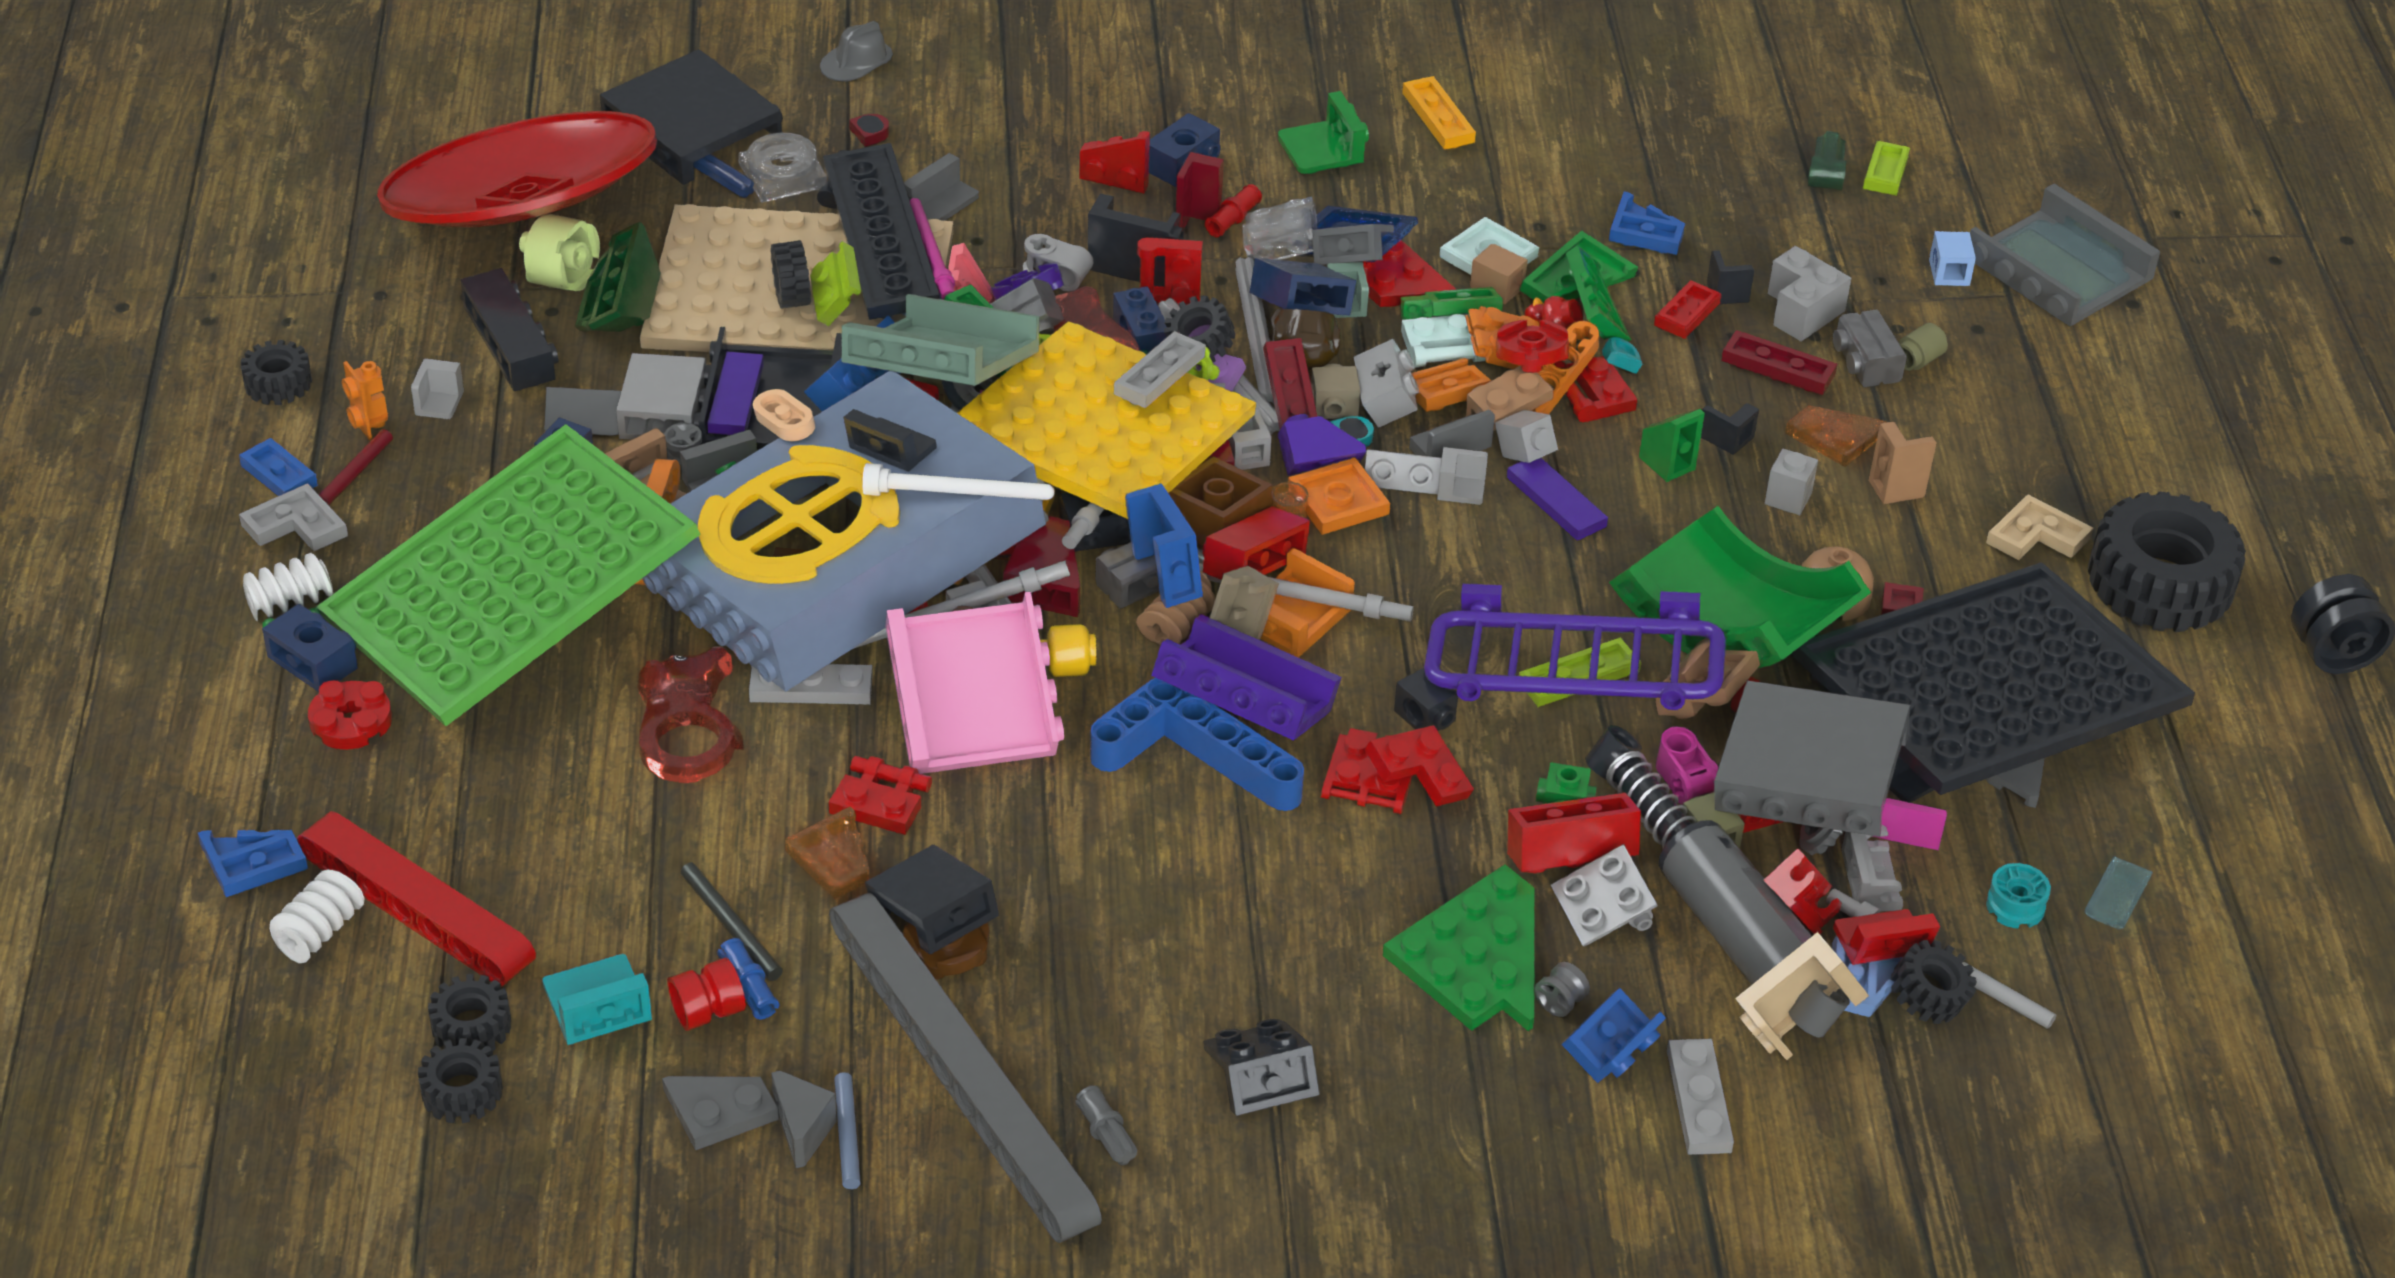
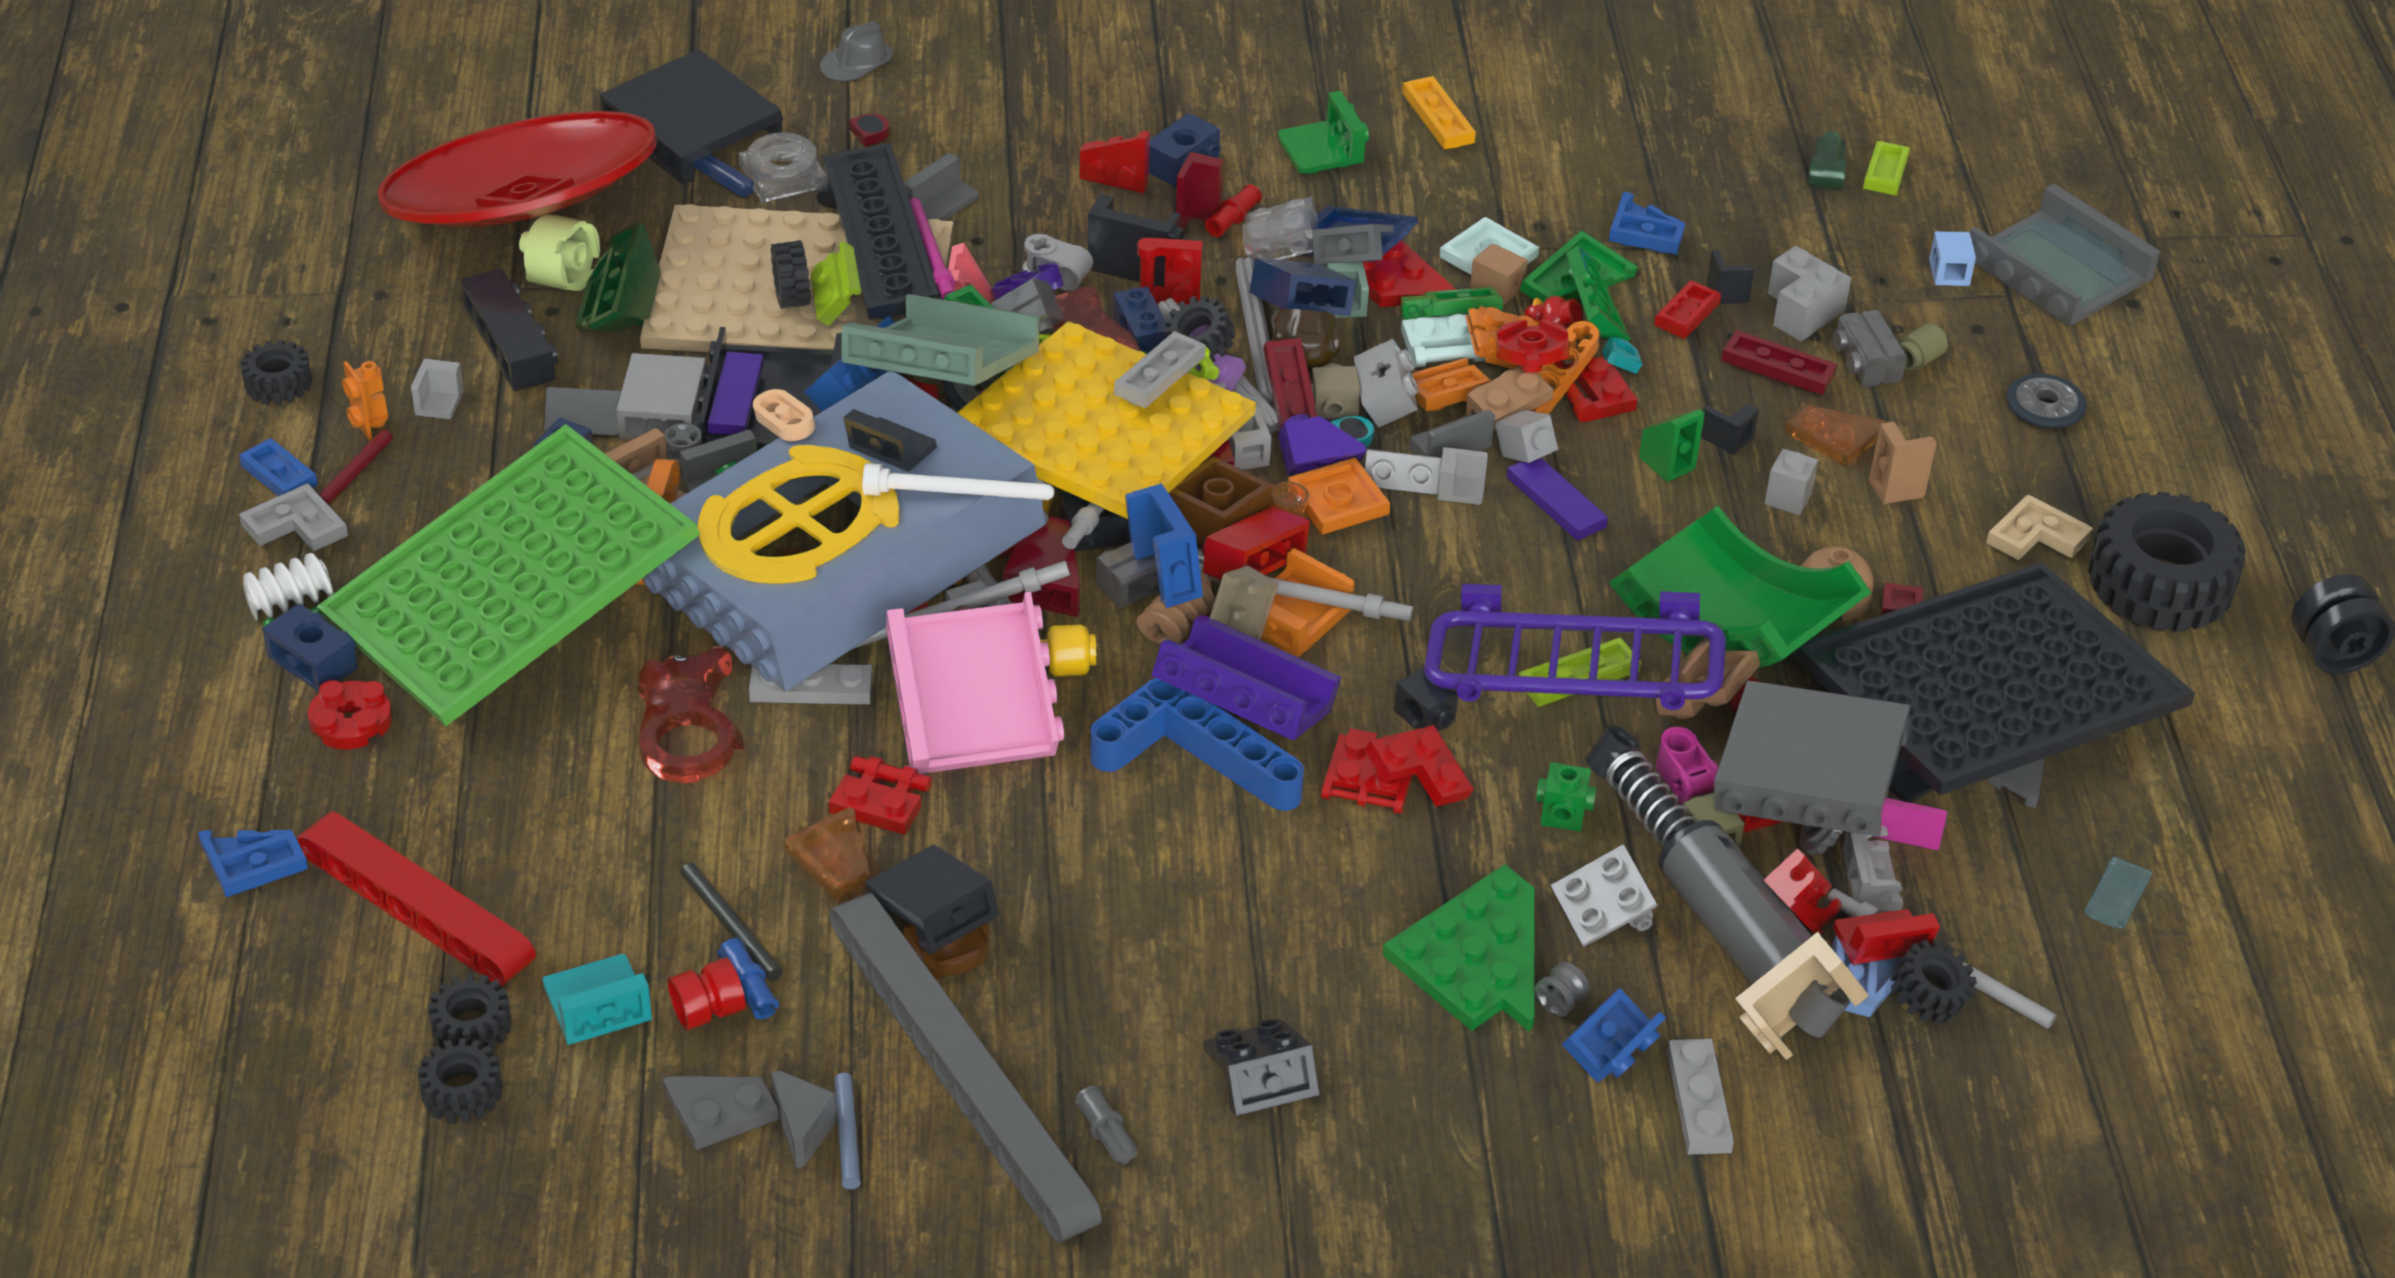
(315, 914): white piece -> none
(1572, 831): red brick -> none
(2018, 895): teal wheel -> none
(2024, 400): none -> wheel

